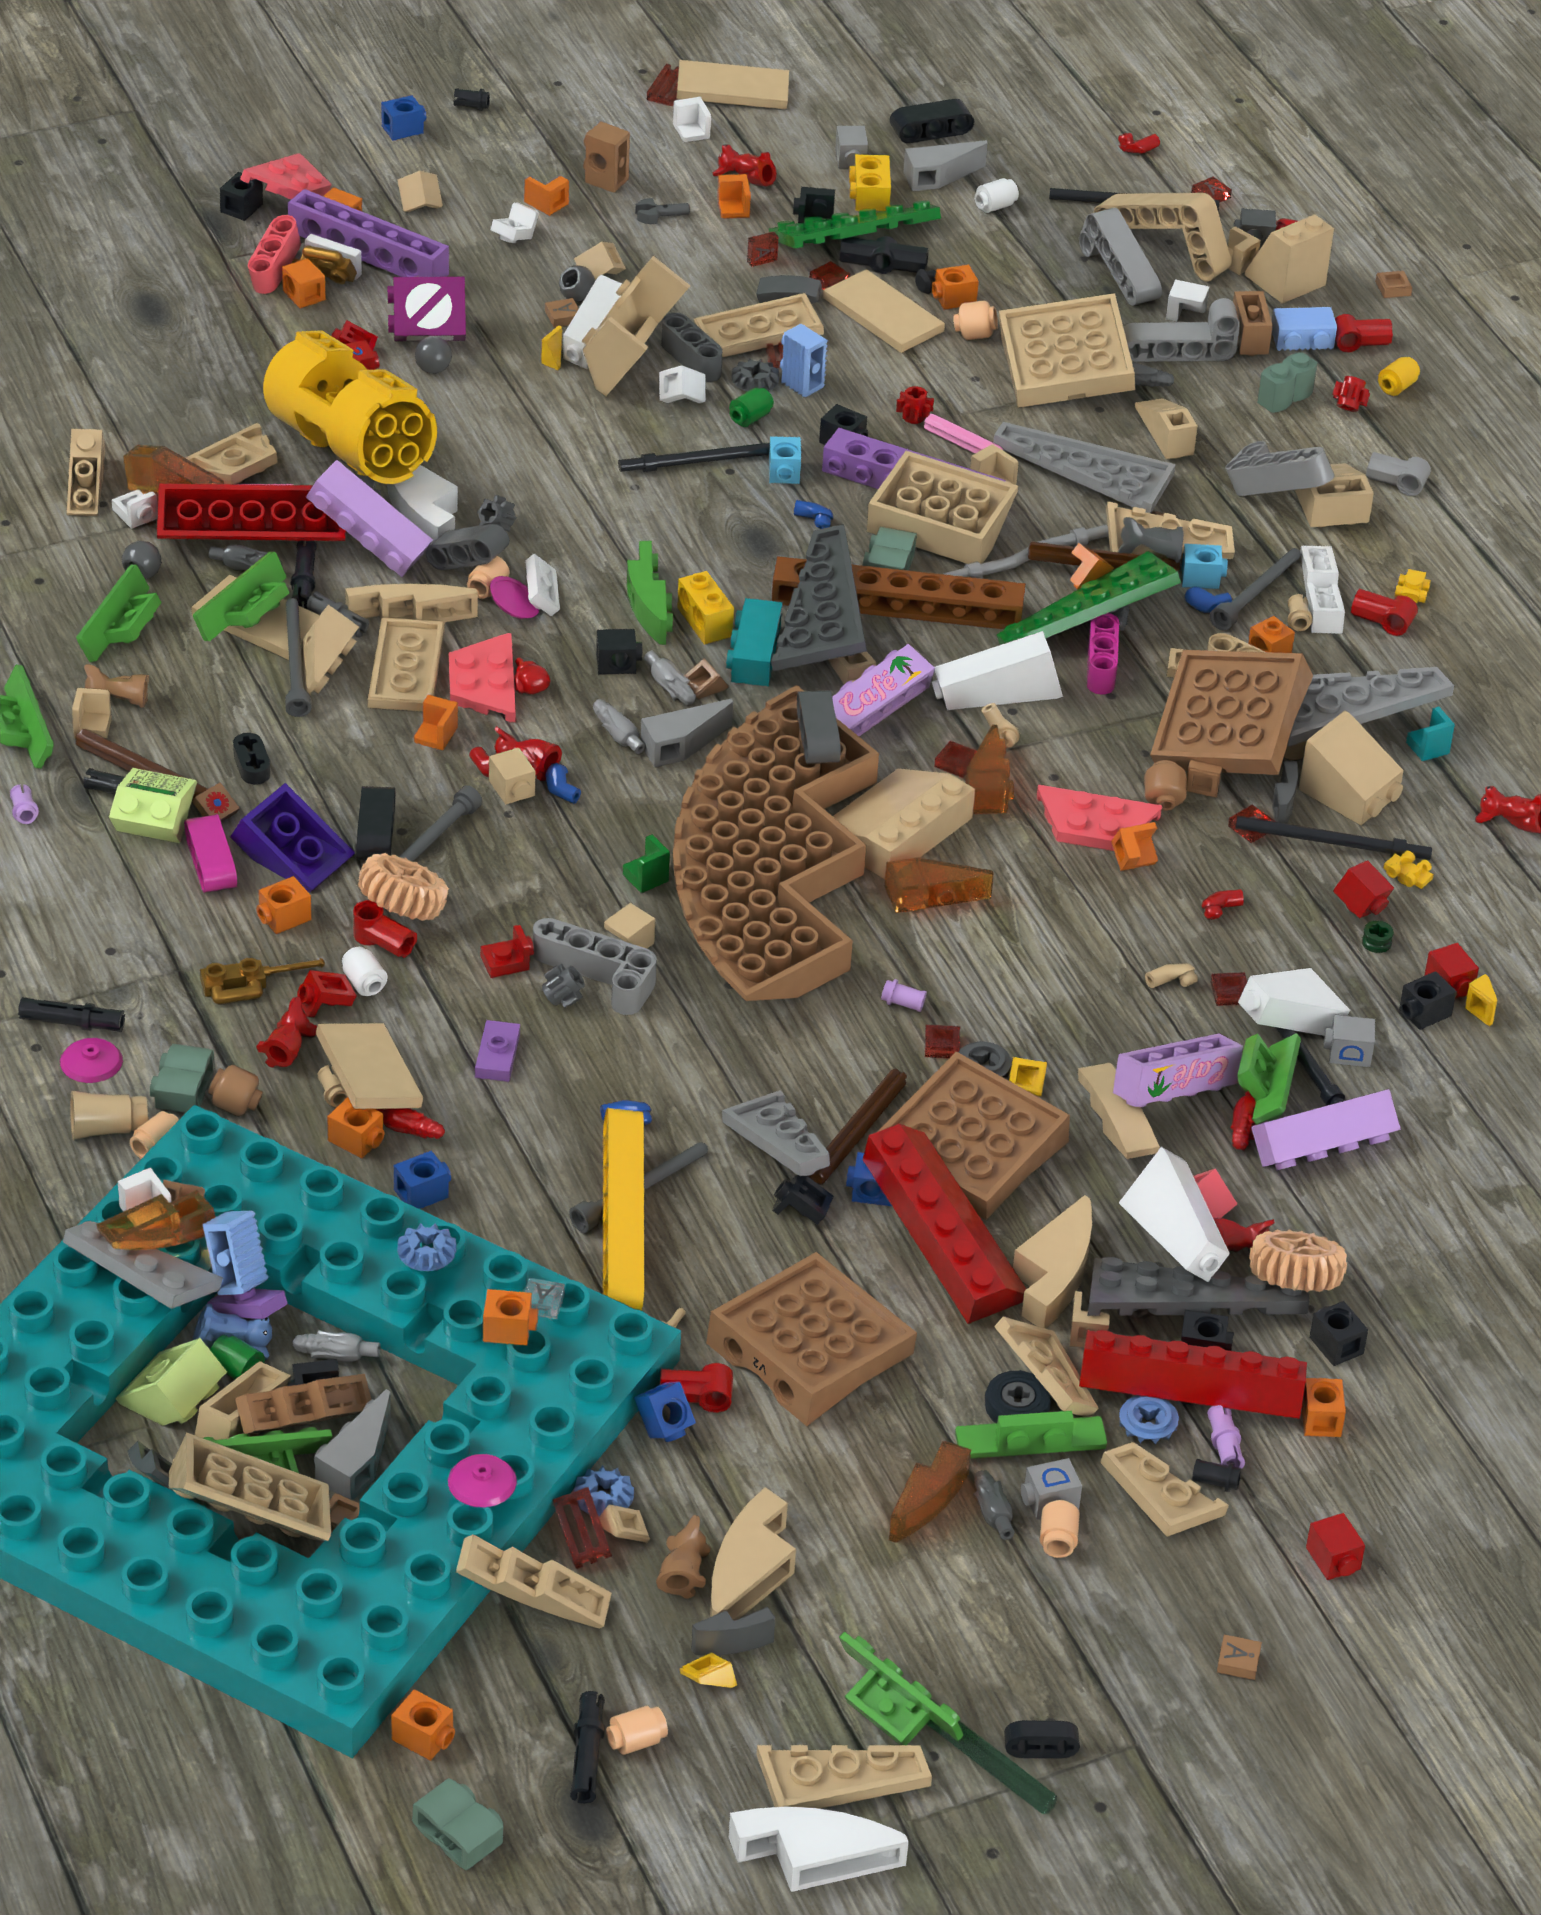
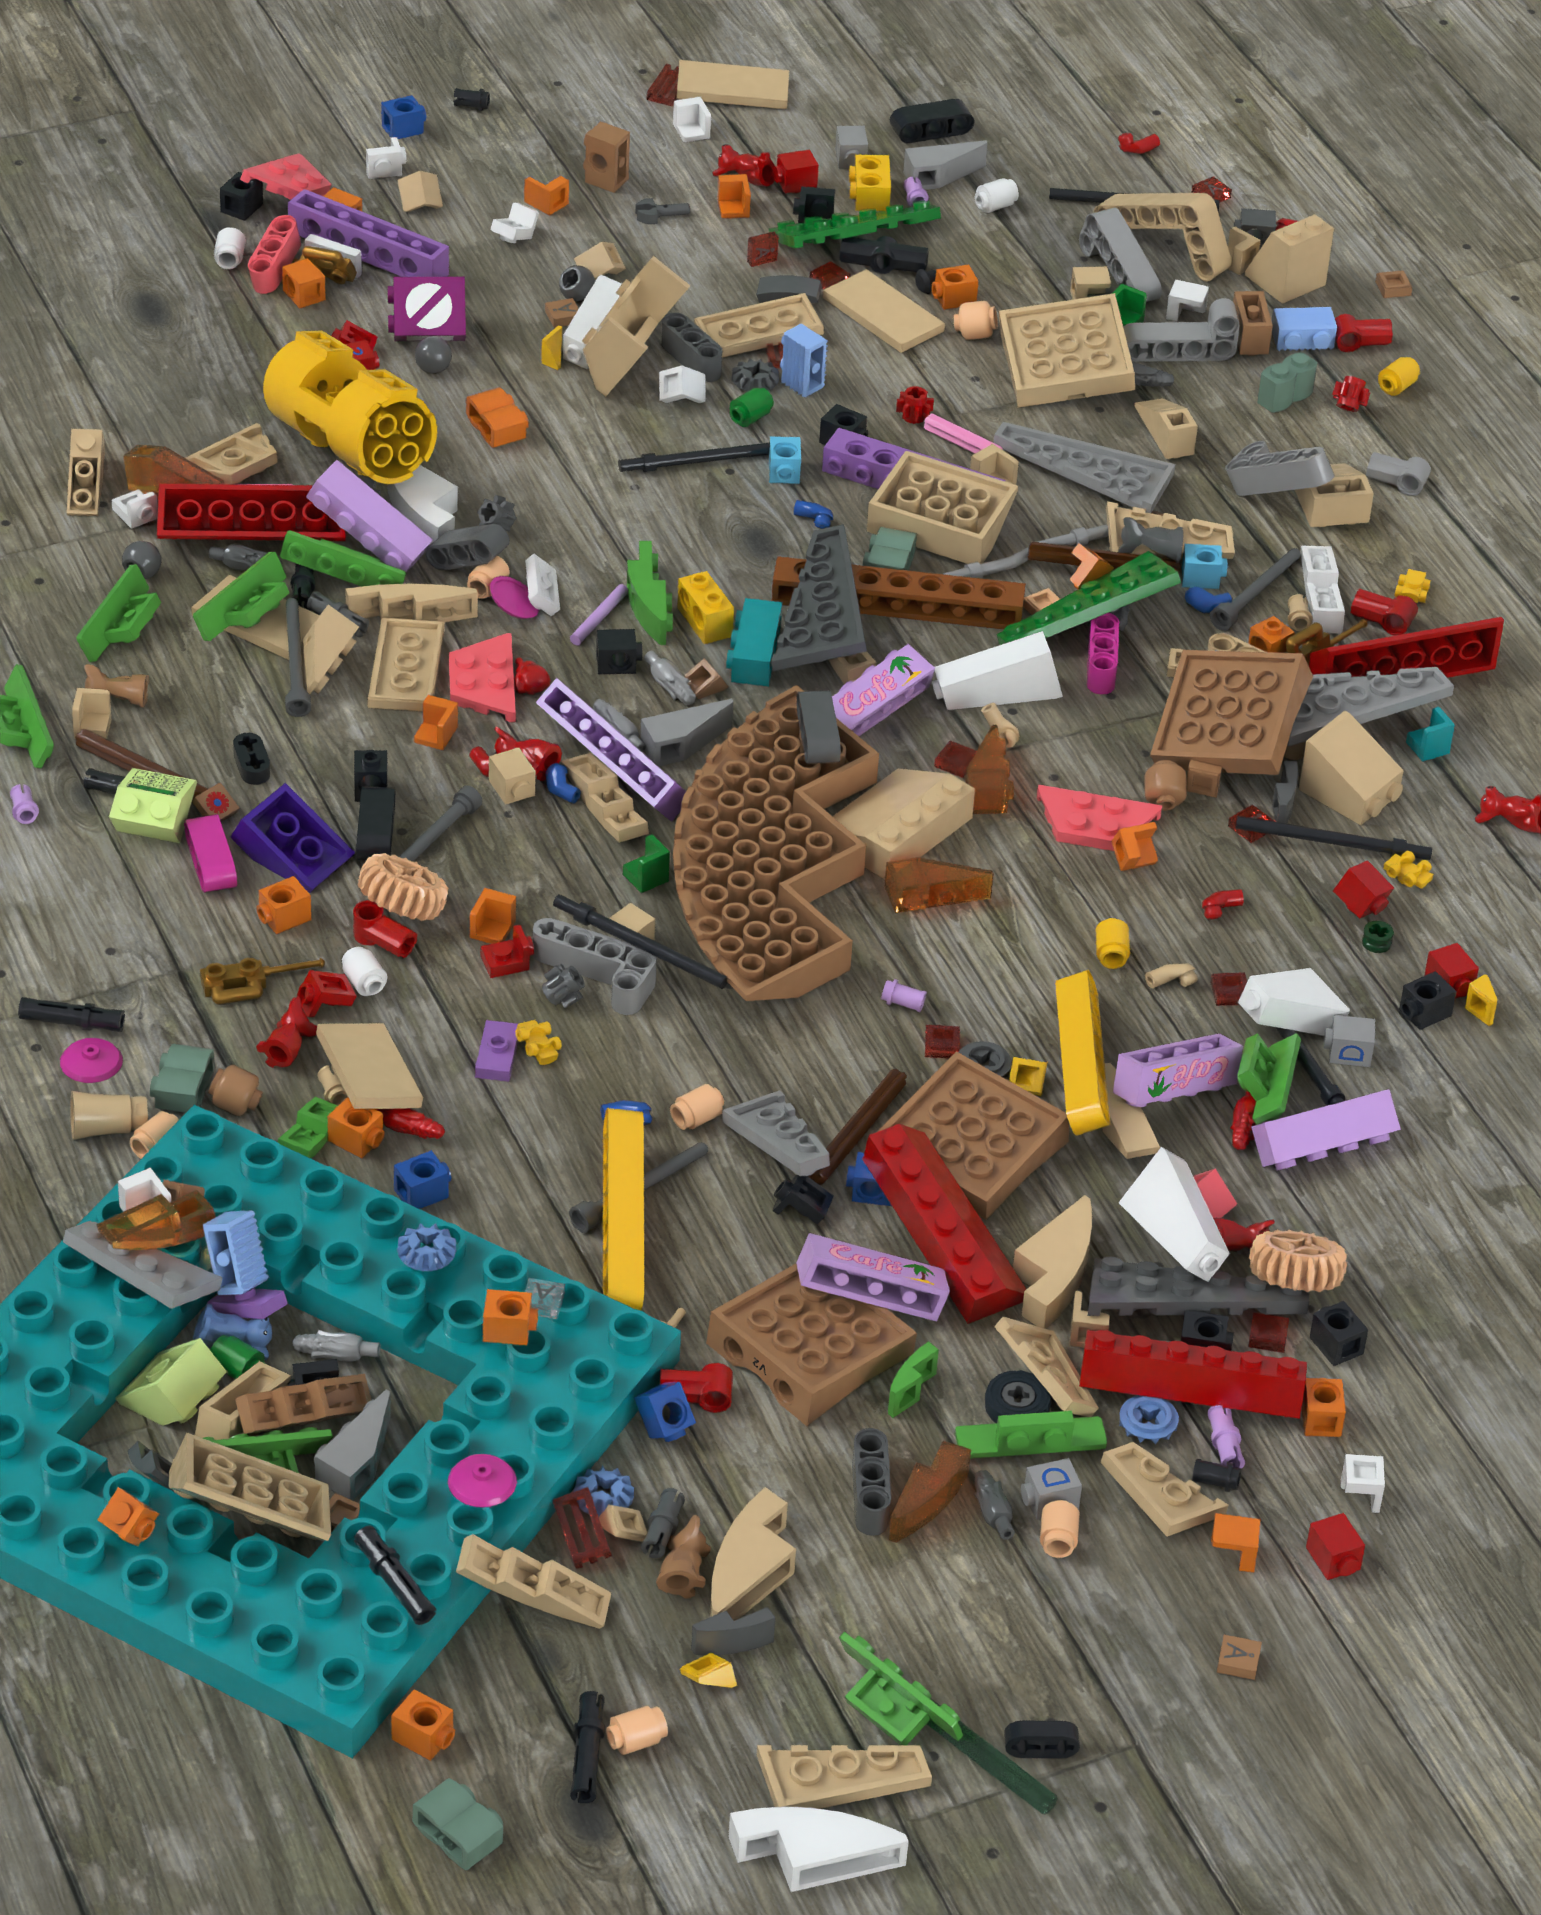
(128, 1517): none -> orange bracket
(229, 248): none -> white brick
(311, 1128): none -> bright green slope
(339, 561): none -> bright green bracket
(369, 770): none -> black brick
(385, 160): none -> white bracket
(386, 1563): none -> black pin
(492, 916): none -> orange panel
(496, 417): none -> orange brick
(537, 1042): none -> yellow piece
(587, 915): none -> black bar
(599, 614): none -> lavender bar
(605, 798): none -> tan slope
(613, 749): none -> medium lavender brick
(663, 1523): none -> dark grey pin
(697, 1107): none -> light nougat brick
(796, 170): none -> red brick
(871, 1481): none -> dark grey beam
(872, 1277): none -> lavender brick
(907, 1383): none -> bright green slope
(914, 191): none -> lavender pin
(1039, 600): none -> light nougat tile
(1082, 1053): none -> yellow beam
(1089, 281): none -> tan panel
(1112, 943): none -> yellow brick
(1130, 304): none -> green panel
(1237, 1534): none -> orange panel
(1268, 1332): none -> clear red tile
(1314, 639): none -> pearl gold piece
(1364, 1476): none -> white panel
(1452, 649): none -> red slope

